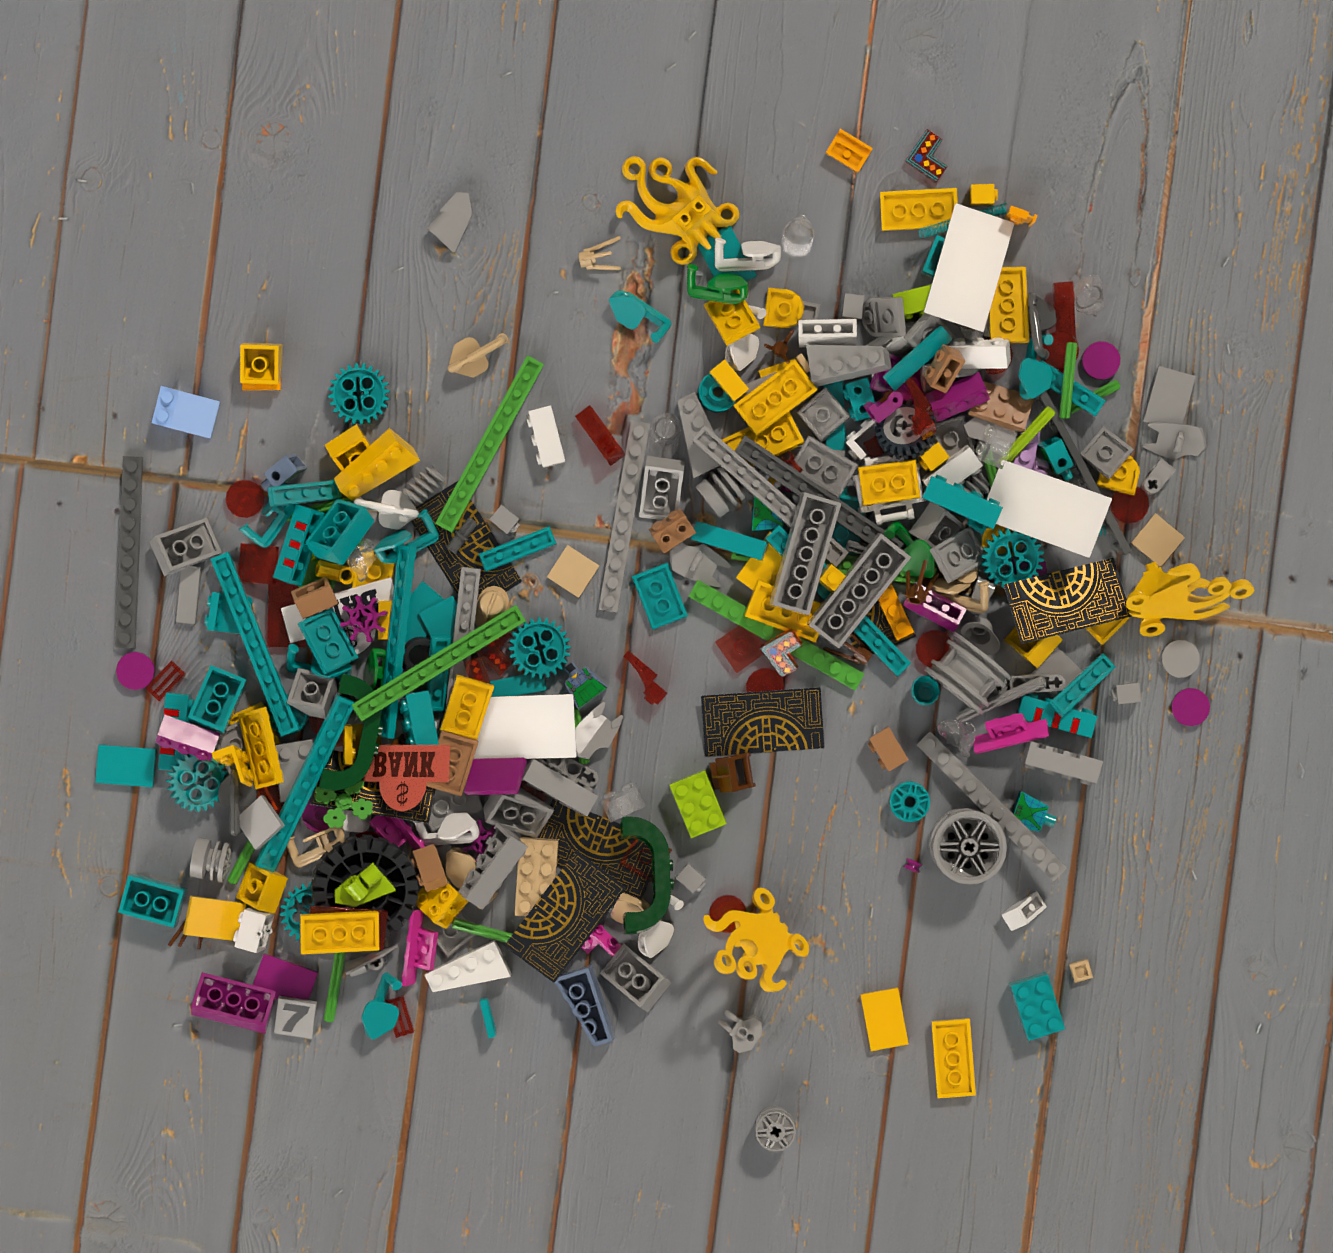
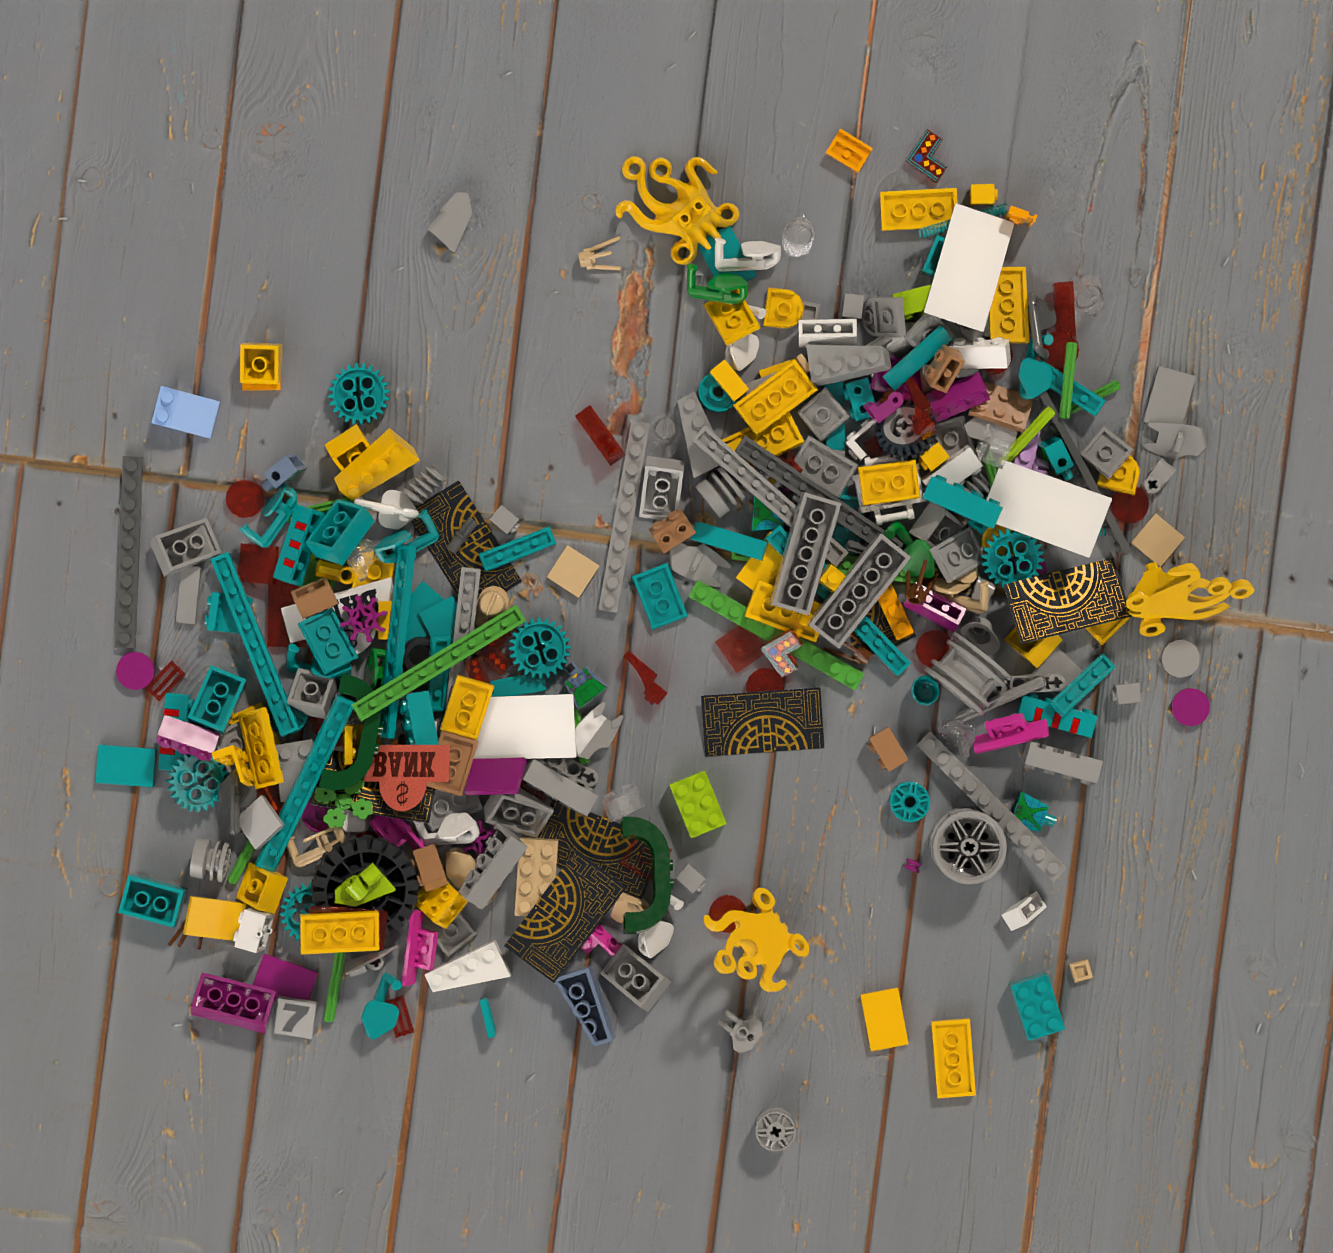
(303, 493): teal tile -> none
(470, 358): tan piece -> none
(481, 930): bright green axle -> none
(489, 444): bright green plate -> none
(546, 437): white brick -> none
(630, 311): teal piece -> none
(725, 773): reddish brown piece -> none
(780, 348): reddish brown plant -> none
(1101, 360): magenta tile -> none

